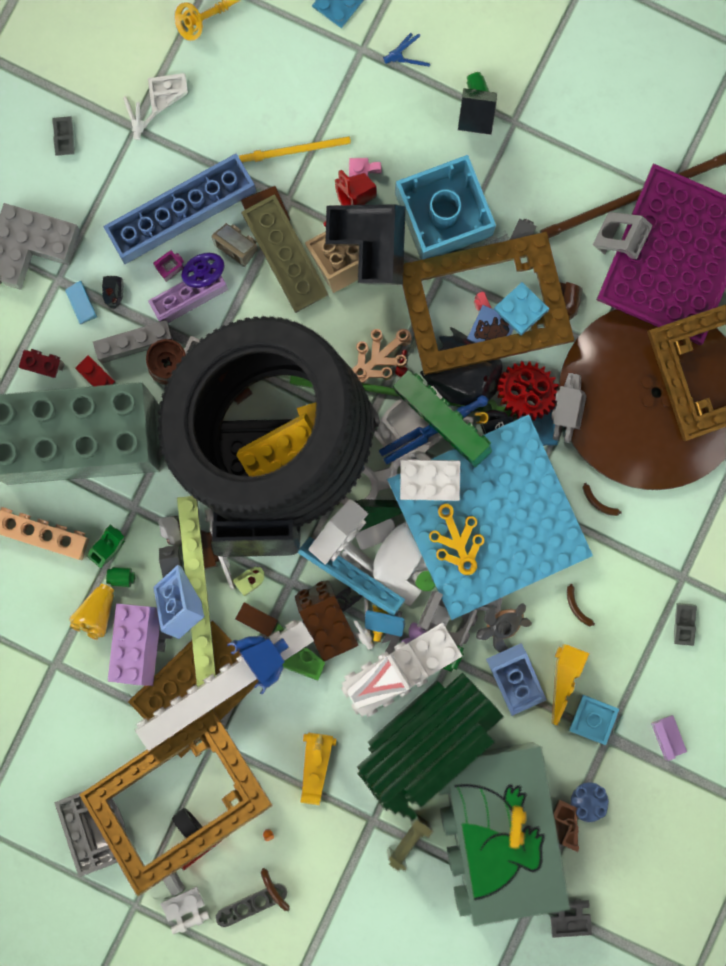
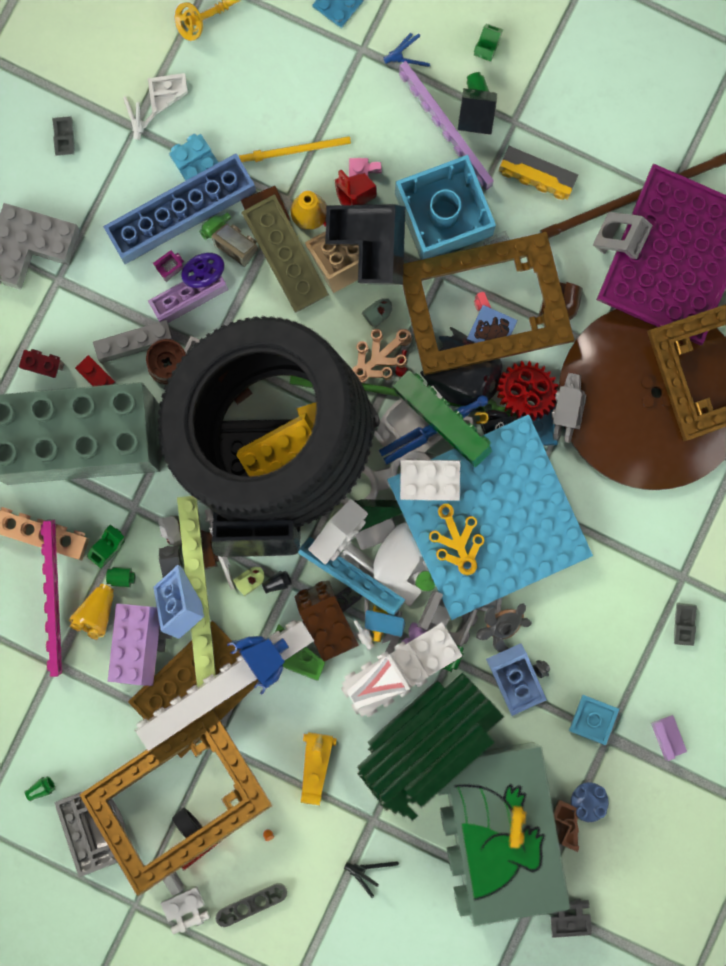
(41, 788): none -> green cone
(51, 607): none -> dark pink plate
(80, 302): dark azure slope -> none
(112, 291): black rock -> none
(192, 156): none -> medium azure plate
(213, 225): none -> bright green plant
(256, 619): reddish brown tile -> none
(273, 892): reddish brown piece -> none
(277, 582): none -> black cone
(308, 210): none -> yellow cone
(358, 872): none -> black plant
(378, 312): none -> sand green rock
(418, 829): olive fence -> none
(440, 119): none -> lavender plate
(488, 42): none -> green brick
(521, 309): medium azure plate -> none
(523, 228): dark grey brick -> none
(538, 172): none -> piece
(541, 668): none -> dark grey plate
(567, 667): yellow wedge -> none
(575, 609): reddish brown piece -> none
(598, 505): reddish brown piece -> none

